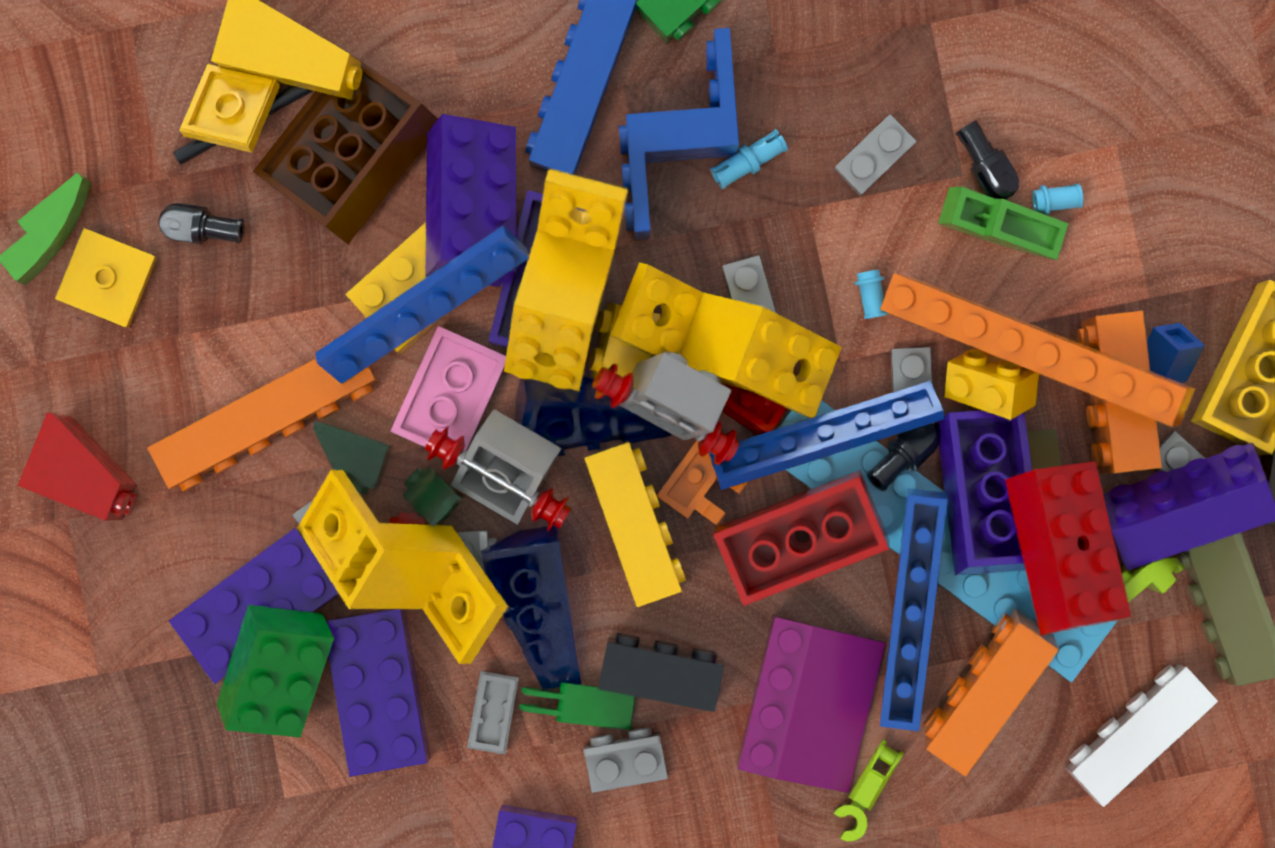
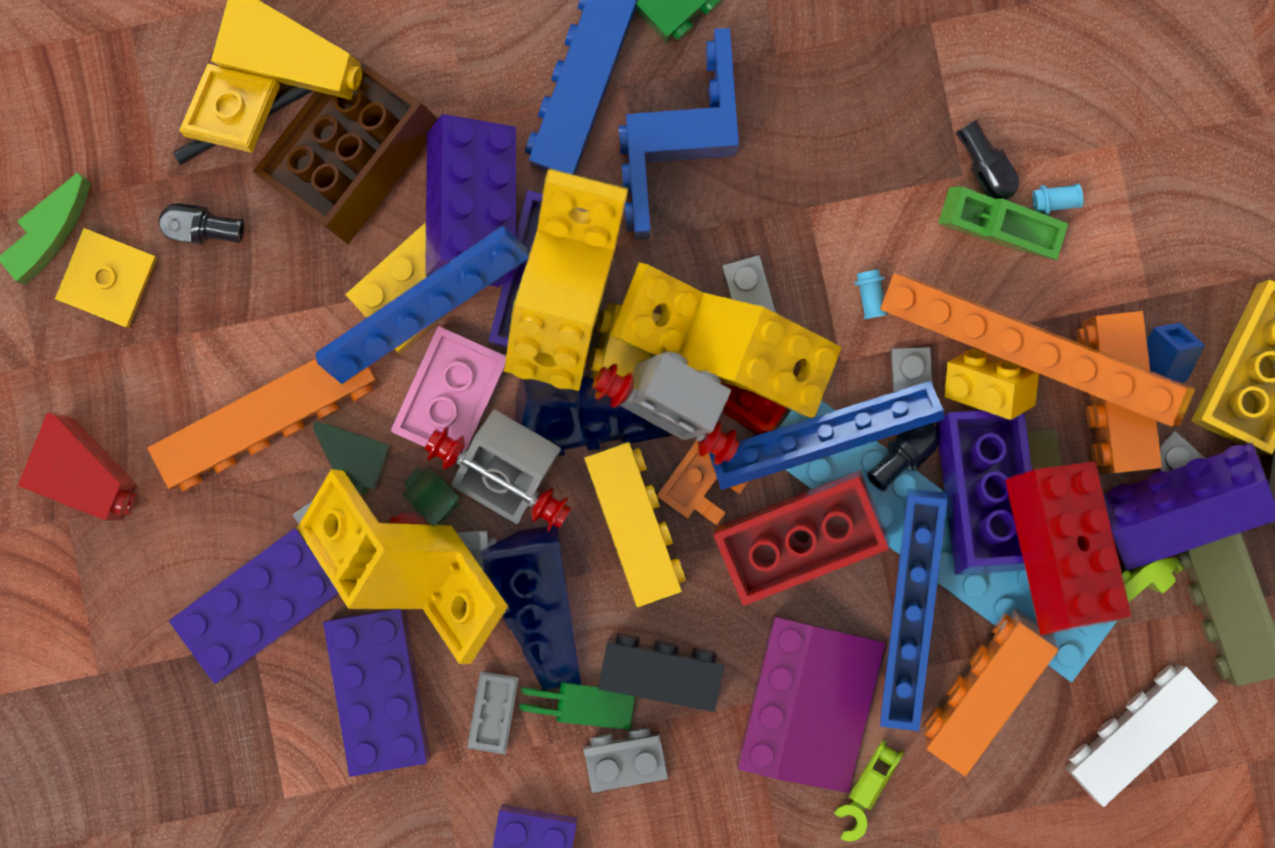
(274, 671): green brick -> none
(749, 159): medium azure pin -> none
(875, 155): light grey plate -> none

